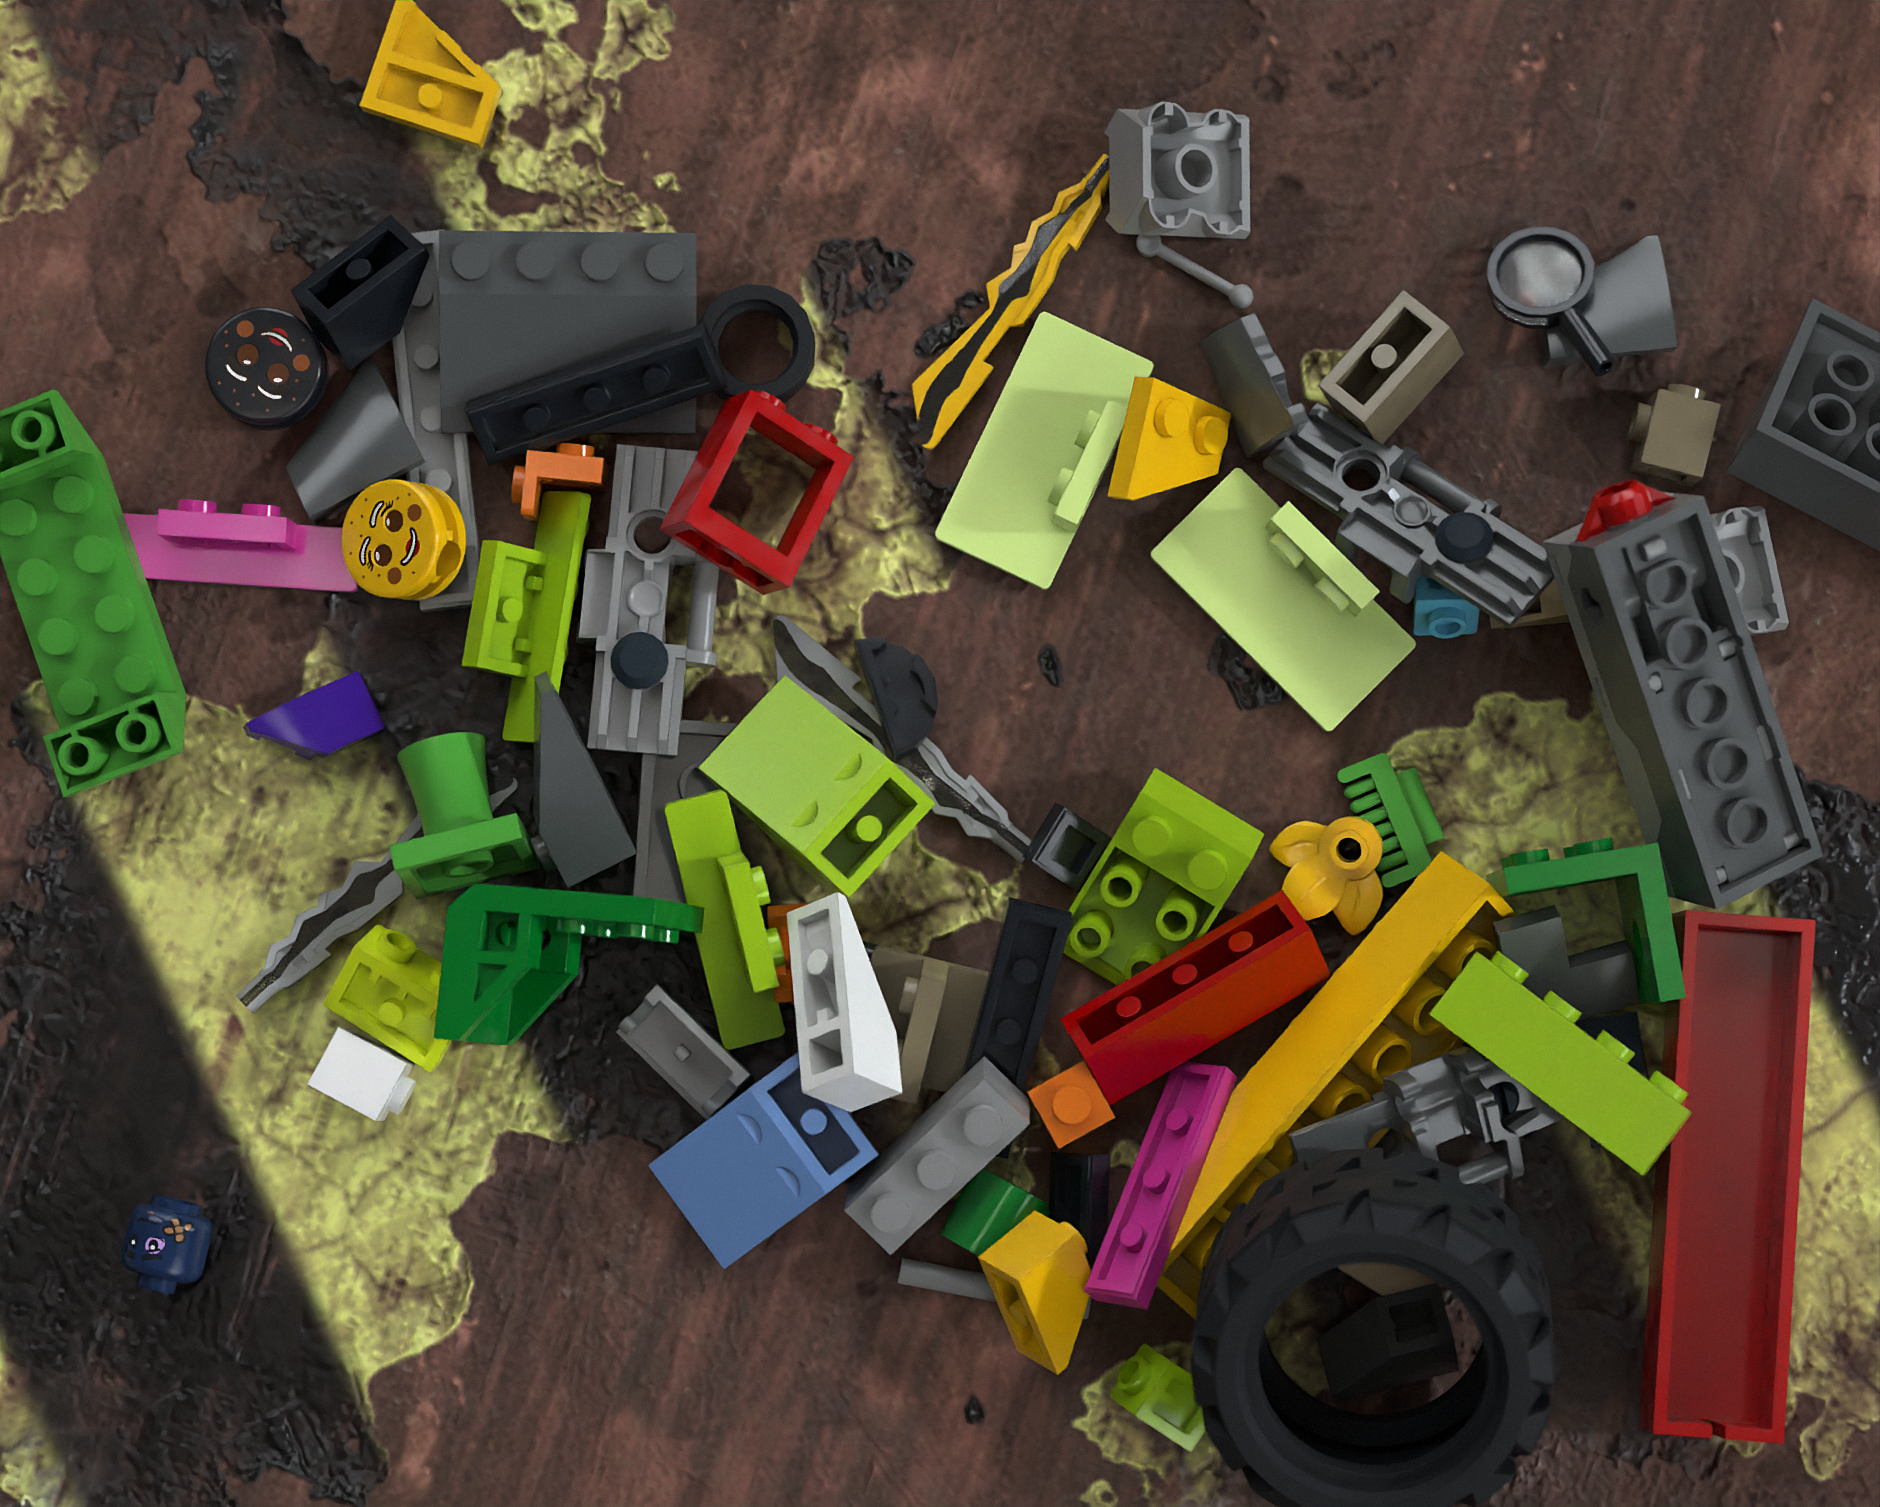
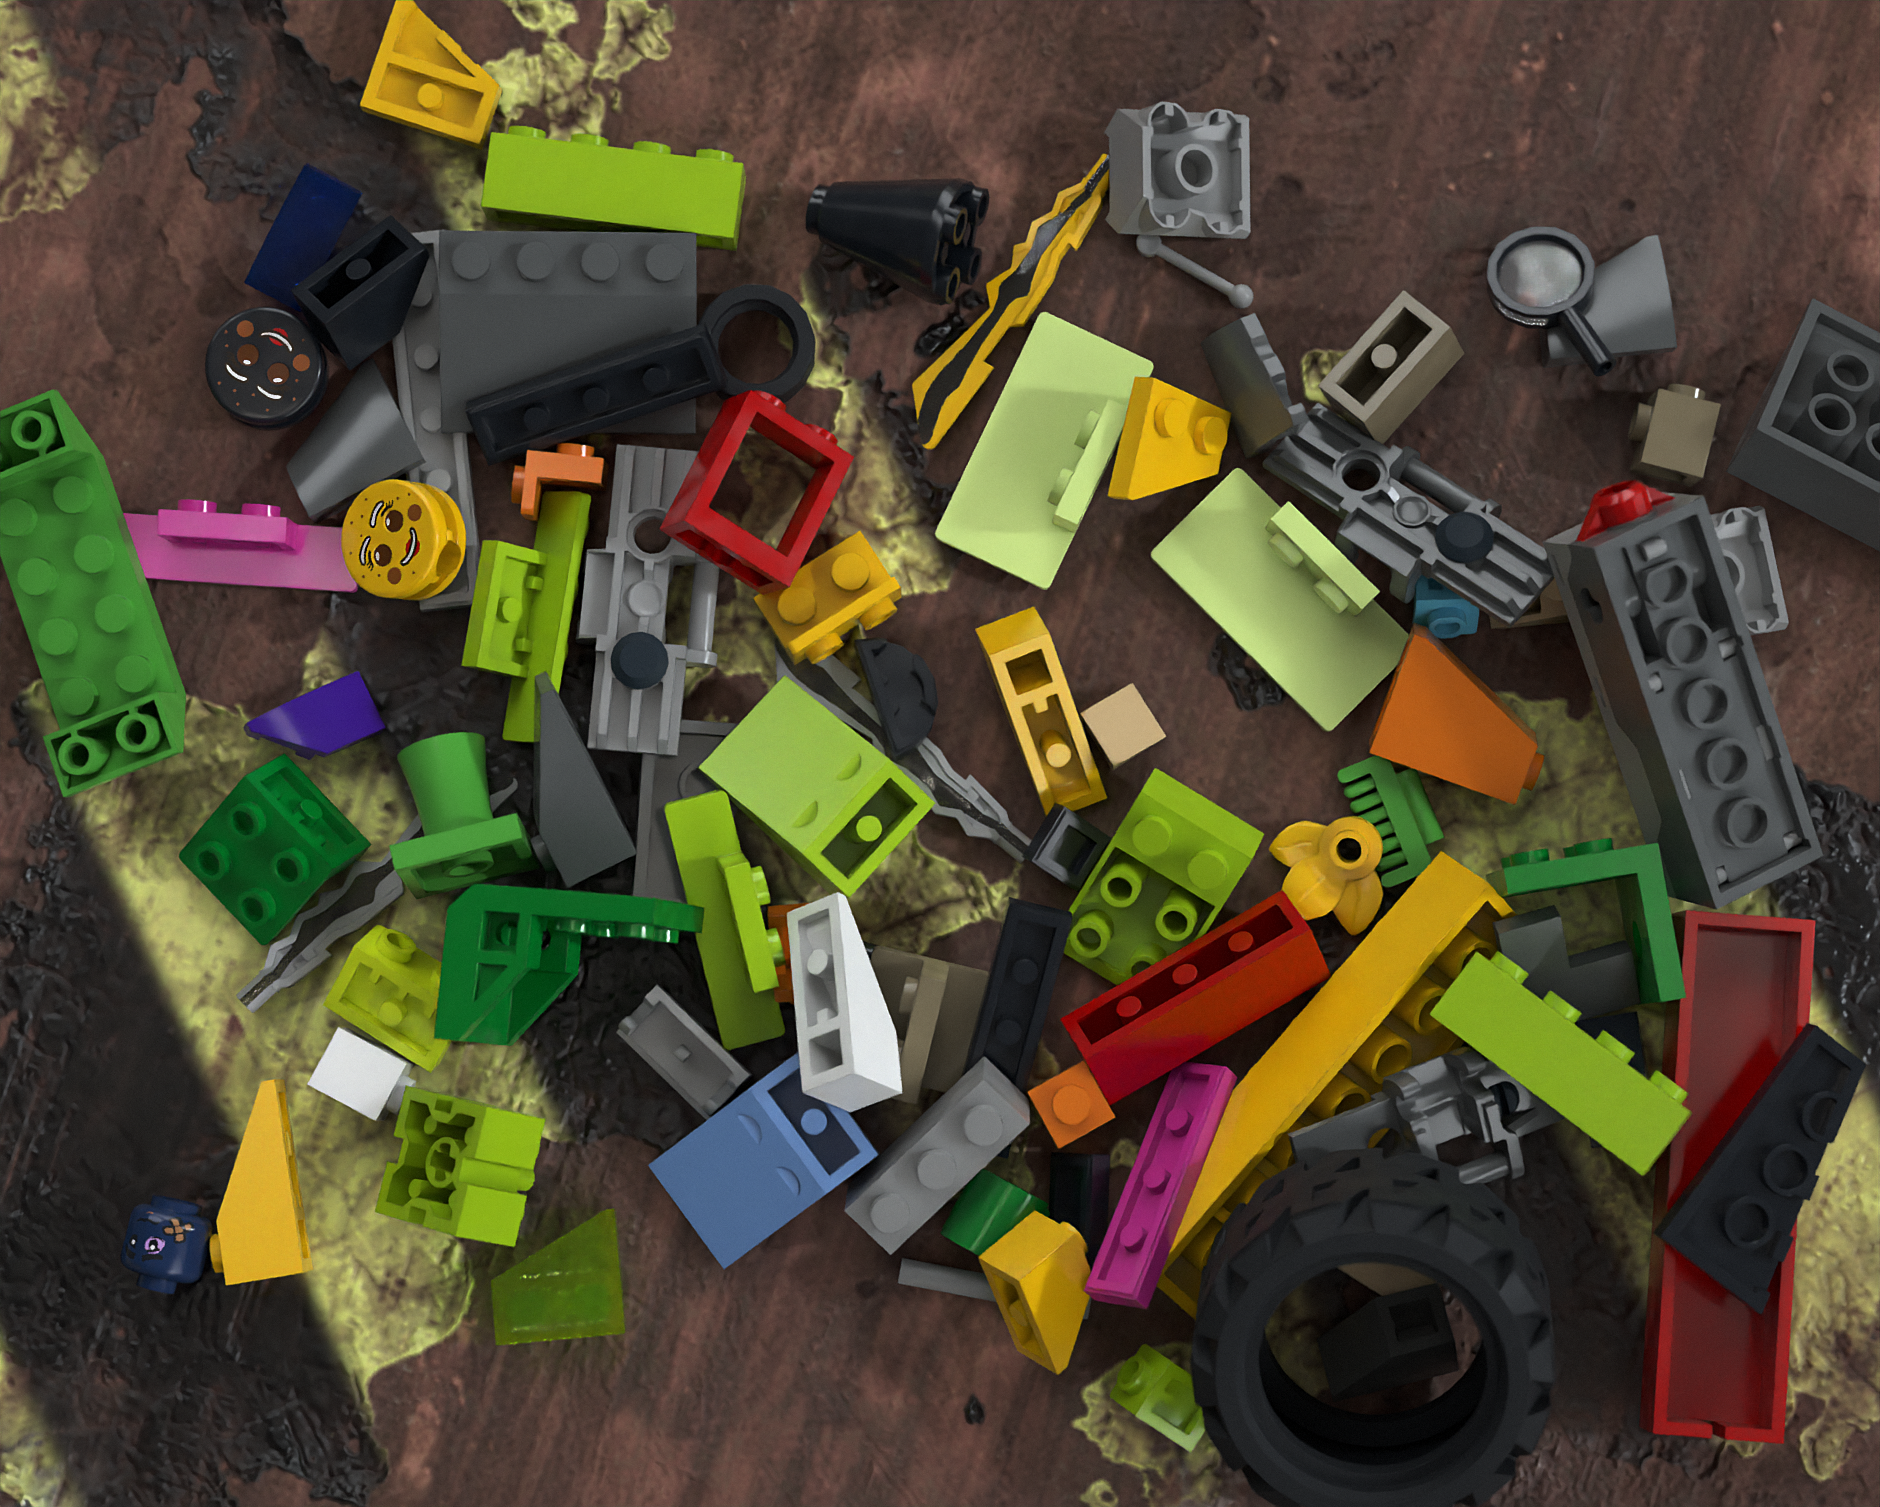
(263, 1209): none -> yellow slope
(272, 847): none -> green bracket
(303, 233): none -> clear blue slope
(461, 1166): none -> lime brick
(564, 1288): none -> clear neon green wing
(612, 189): none -> lime brick
(830, 599): none -> yellow bracket
(905, 230): none -> black cone
(1041, 710): none -> yellow slope
(1121, 726): none -> tan slope
(1453, 724): none -> orange slope
(1752, 1186): none -> black wing

